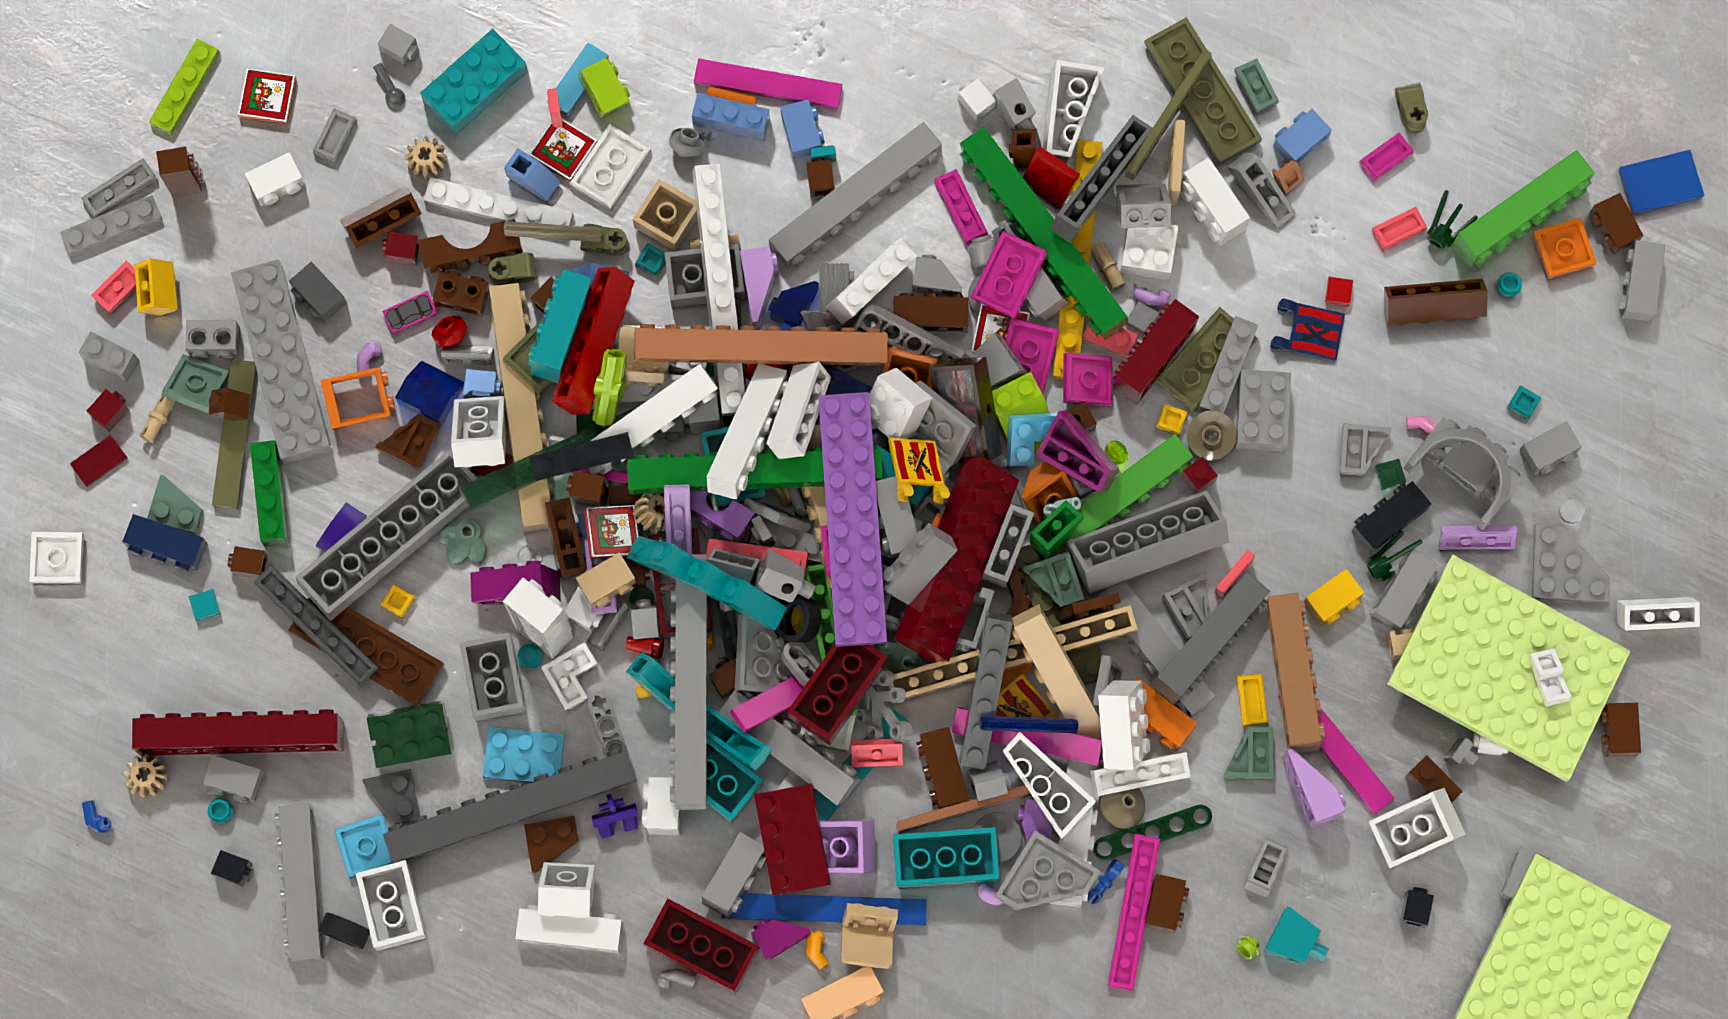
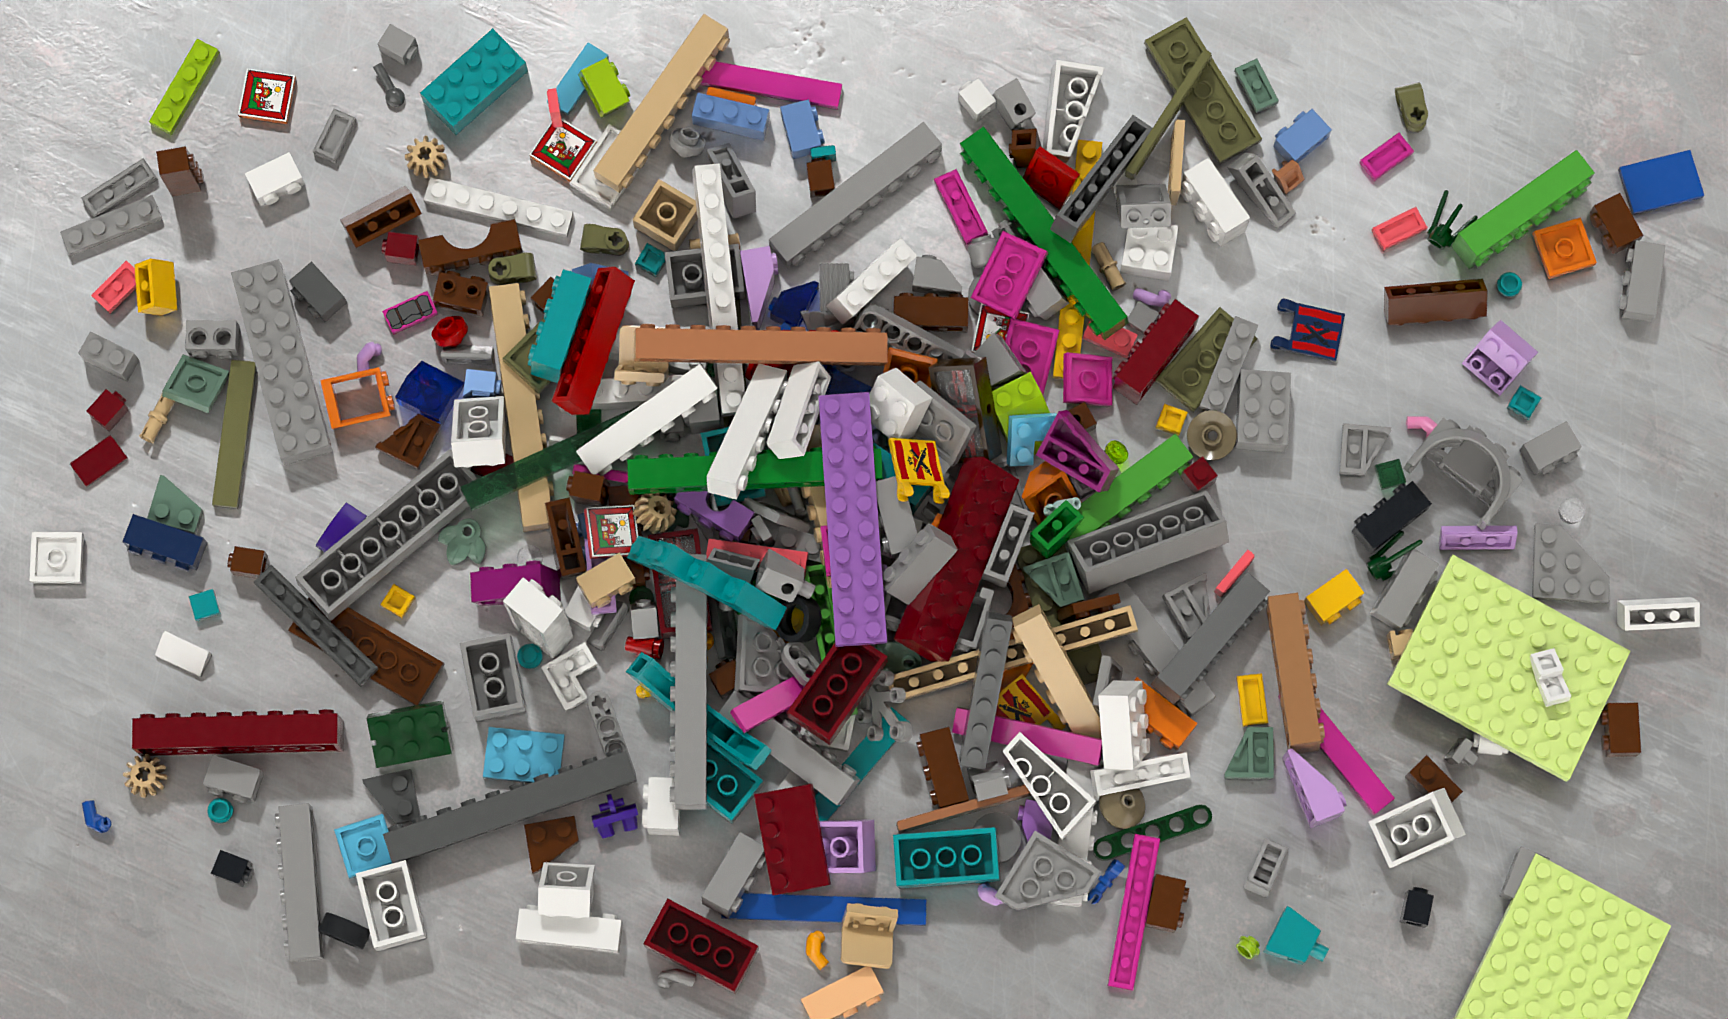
(182, 653): none -> white slope
(229, 404): reddish brown brick -> none
(269, 493): green brick -> none
(531, 175): medium blue slope -> none
(551, 231): dark tan axle -> none
(581, 456): black plate -> none
(609, 387): lime piece -> none
(661, 104): none -> tan brick
(678, 516): lavender tile -> none
(737, 189): none -> light grey slope
(777, 936): magenta slope -> none
(876, 753): coral plate -> none
(1026, 724): clear blue axle -> none
(1338, 291): red tile -> none
(1499, 357): none -> lavender slope

